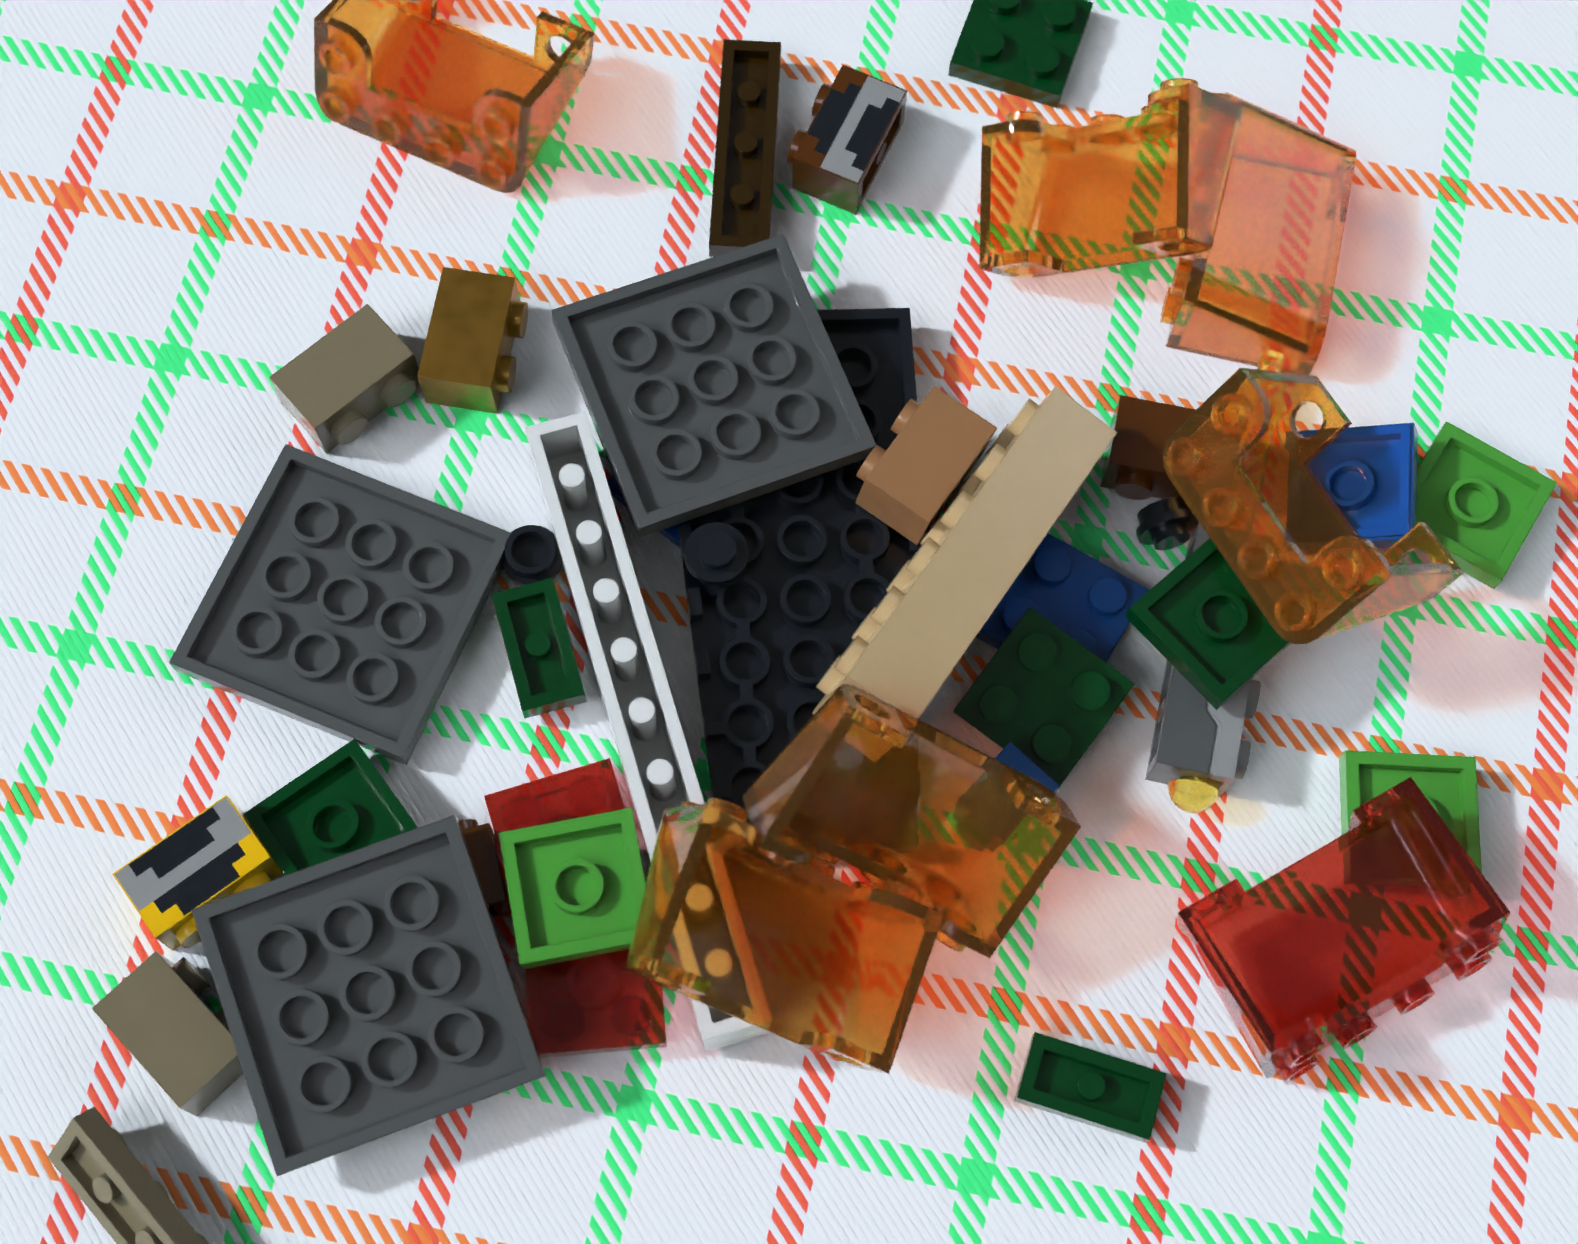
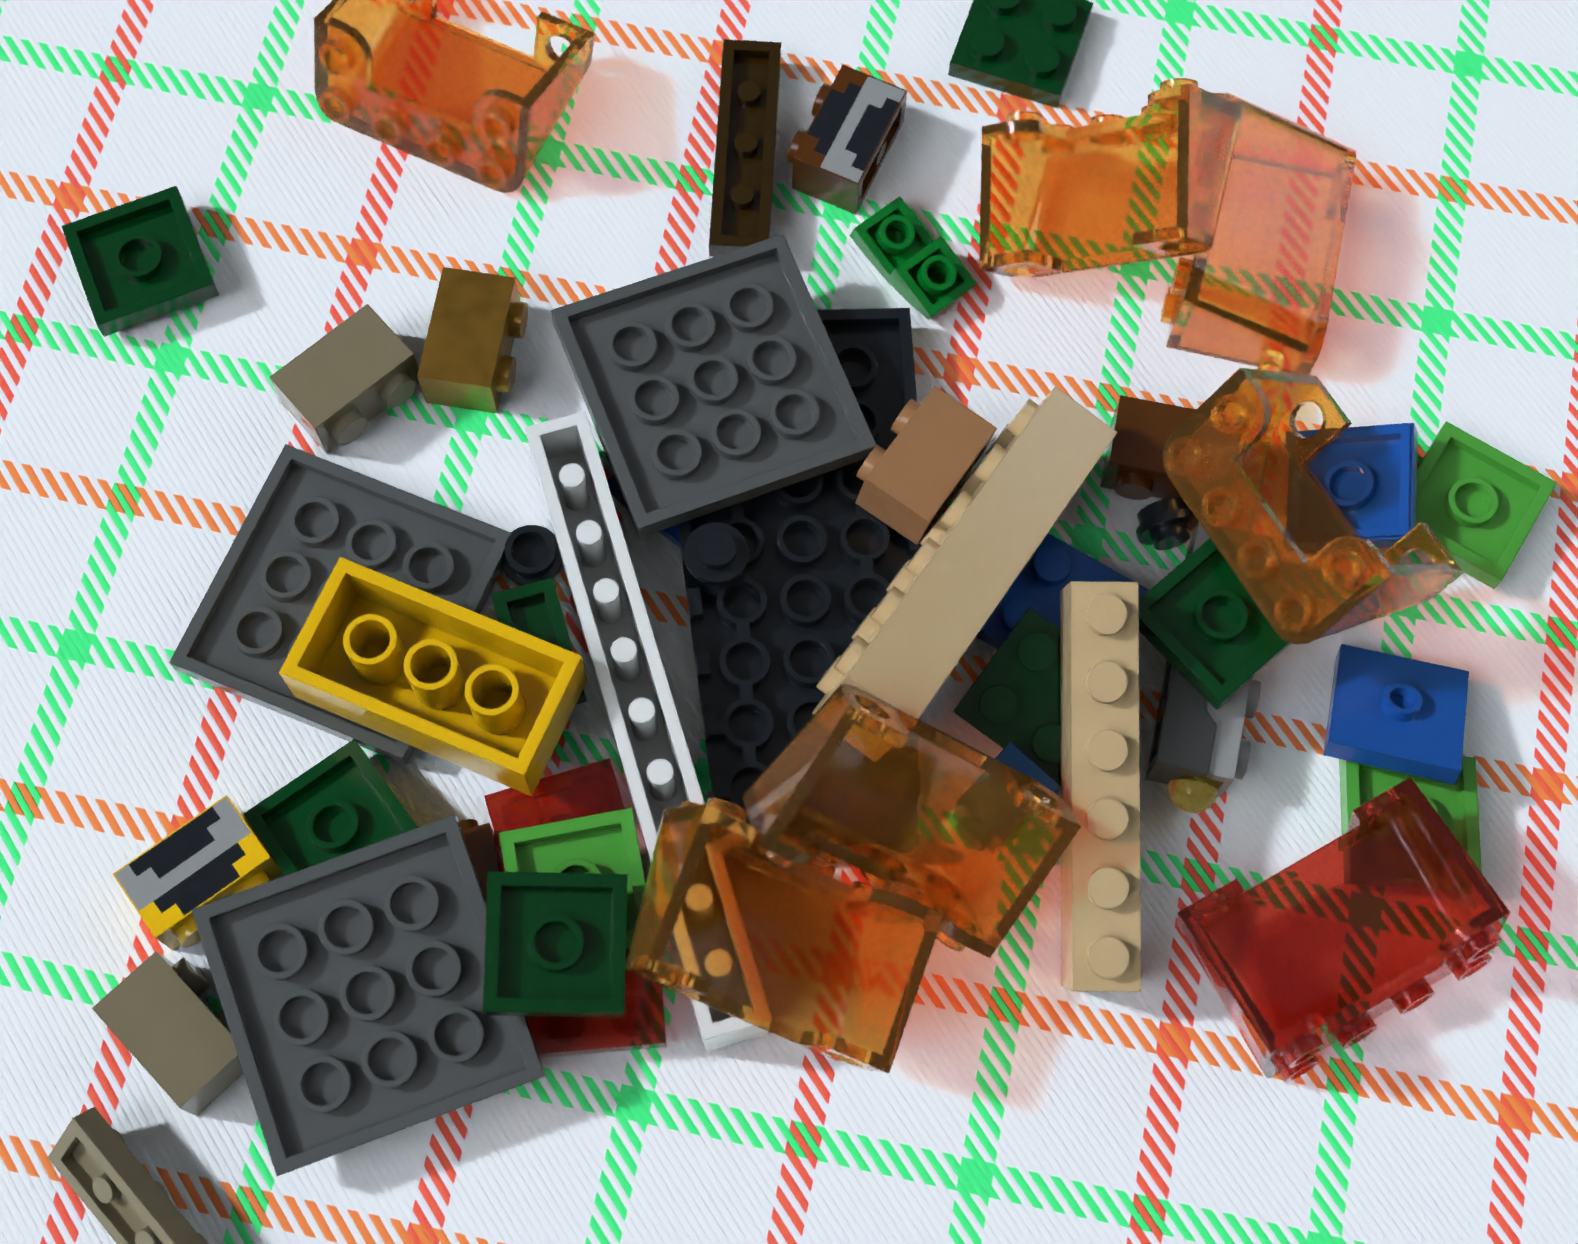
(139, 261): none -> dark green plate
(435, 675): none -> yellow brick
(555, 944): none -> dark green plate
(911, 261): none -> green slope
(1090, 1087): dark green plate -> none
(1100, 786): none -> tan brick
(1397, 714): none -> blue plate

